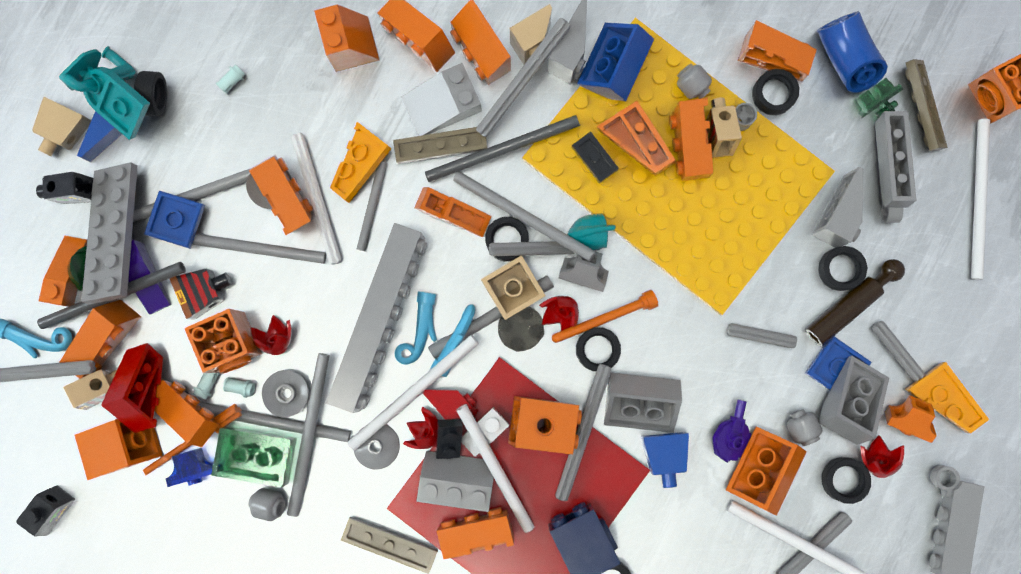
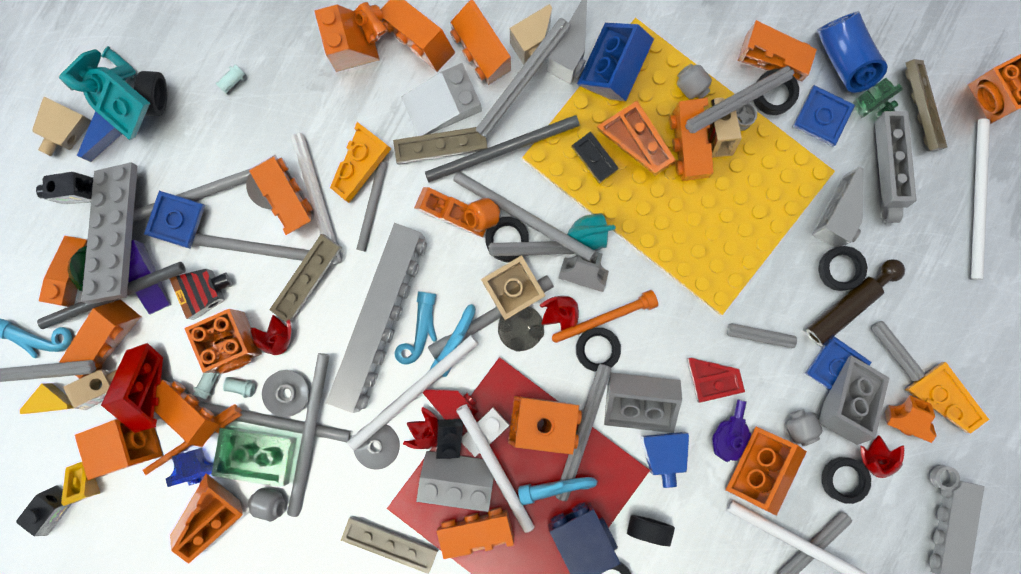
(46, 399): none -> yellow slope
(76, 485): none -> yellow slope
(204, 519): none -> orange wedge
(305, 278): none -> dark tan plate
(371, 21): none -> orange plate
(482, 214): none -> orange head
(529, 494): none -> medium azure plant
(650, 530): none -> black tyre
(714, 380): none -> red wing
(739, 99): none -> light grey axle
(823, 115): none -> blue tile

